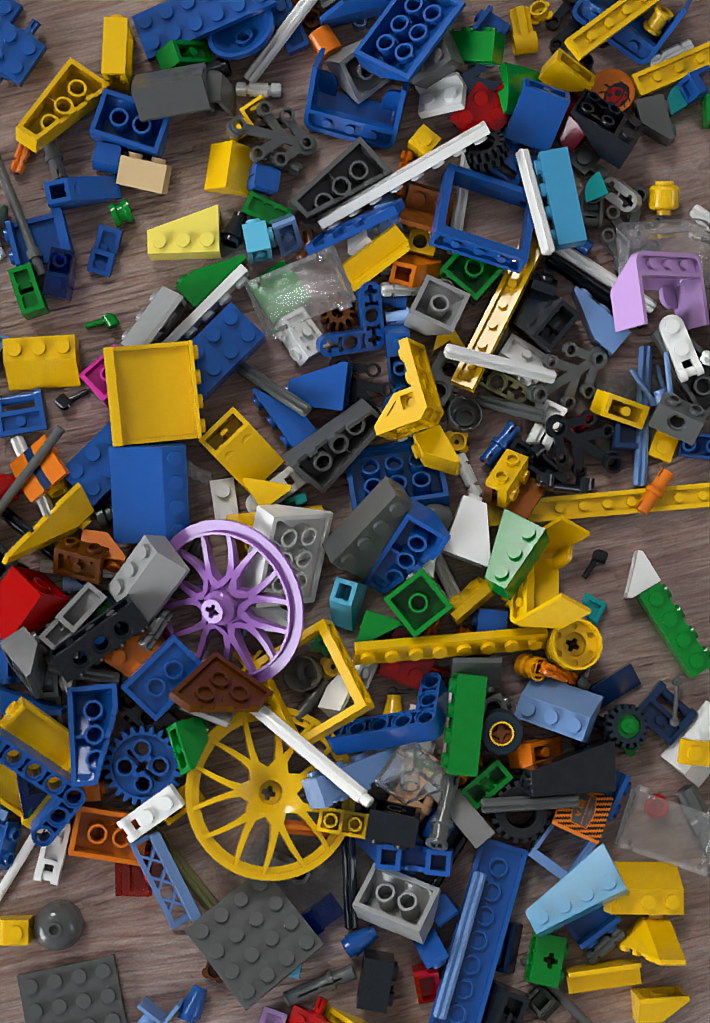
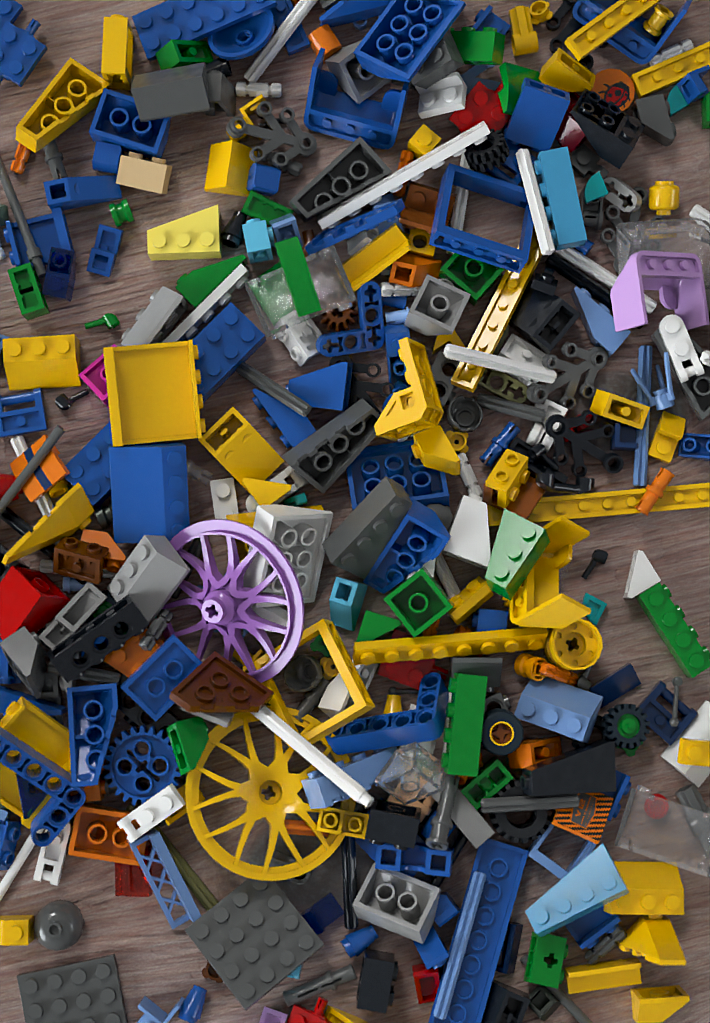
(297, 276): none -> green slope
(313, 14): reddish brown plate -> none
(684, 428): dark grey brick -> none

